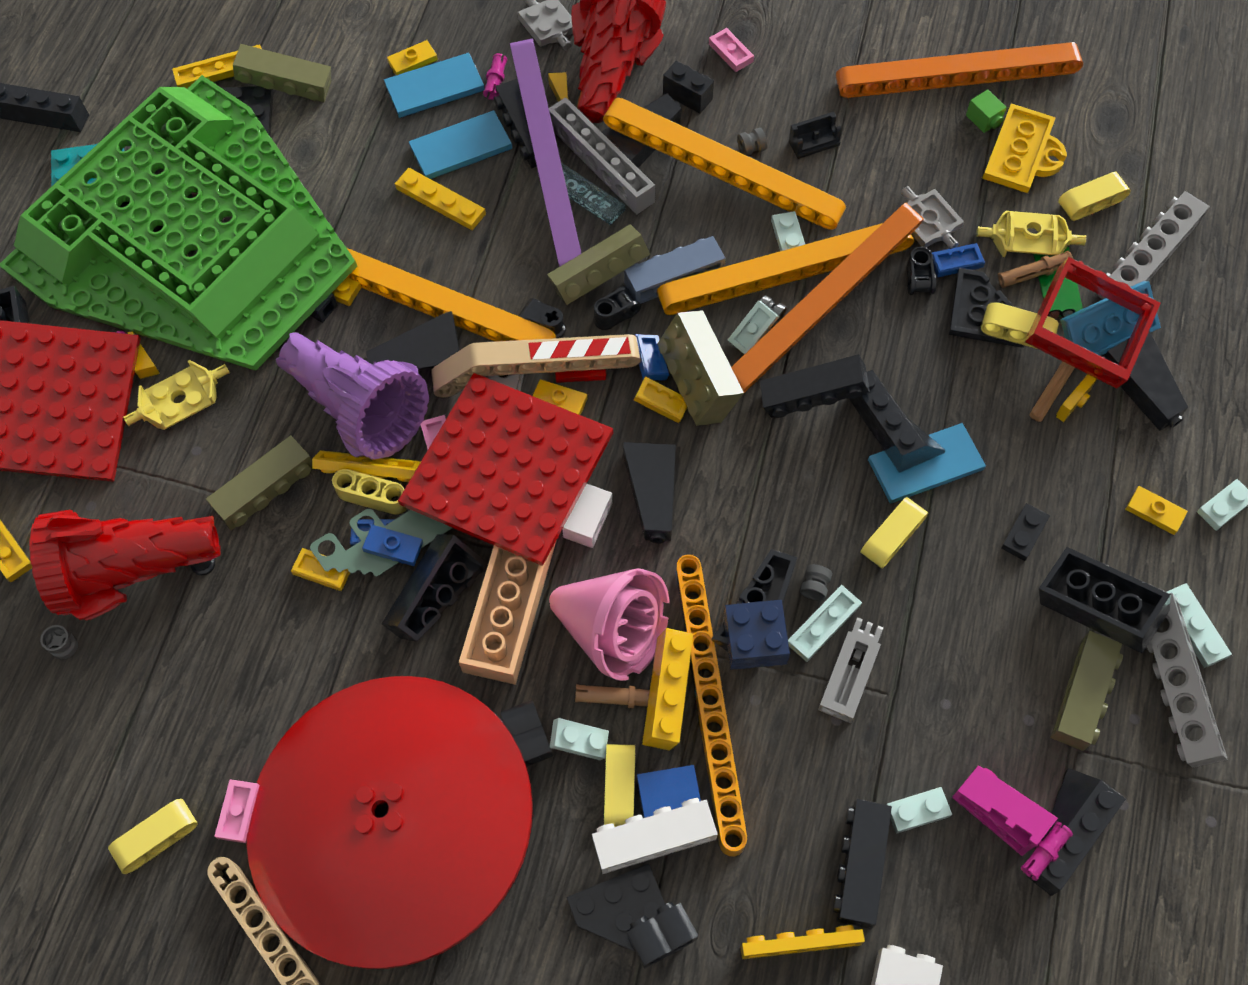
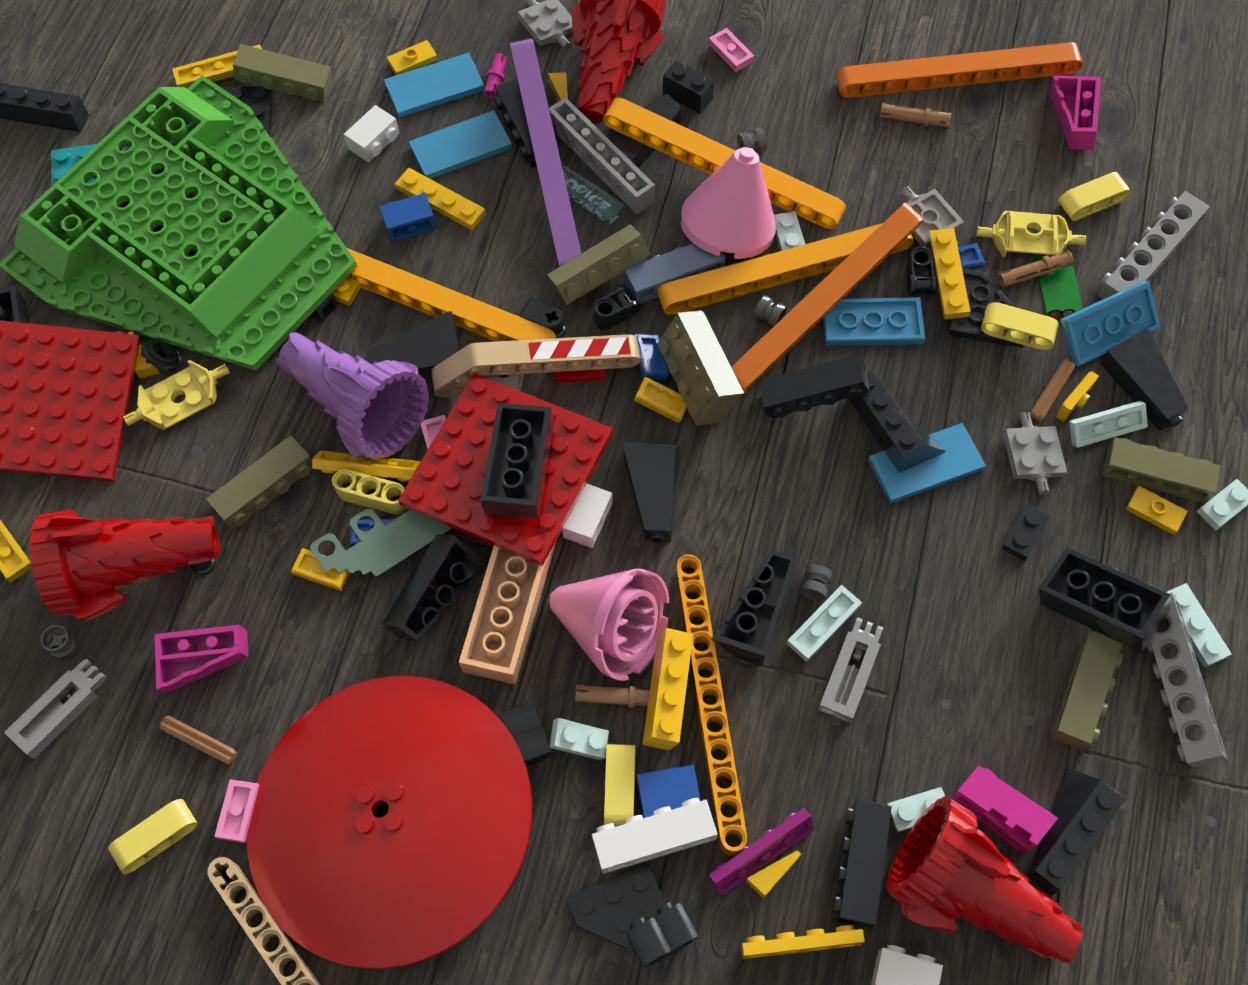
(49, 716): none -> light grey hinge
(167, 358): none -> black gear
(196, 653): none -> dark pink wedge
(198, 739): none -> medium nougat axle
(371, 133): none -> white brick
(392, 545): blue plate -> none
(408, 217): none -> blue brick
(517, 461): none -> black brick
(561, 396): yellow plate -> none
(731, 209): none -> bright pink cone
(753, 327): light aqua plate -> none
(756, 634): dark blue brick -> none
(767, 848): none -> magenta plate
(767, 878): none -> yellow piece
(814, 135): black hinge -> none
(875, 322): none -> dark azure tile
(894, 532): light yellow beam -> none
(916, 115): none -> medium nougat pin
(949, 273): none -> yellow plate
(957, 871): none -> red cone
(986, 111): bright green brick -> none
(1024, 150): yellow plate -> none
(1034, 453): none -> light grey plate
(1046, 851): dark pink pin -> none
(1077, 109): none -> dark pink wedge
(1078, 356): red window -> none
(1108, 424): none -> light aqua plate
(1161, 470): none -> olive brick

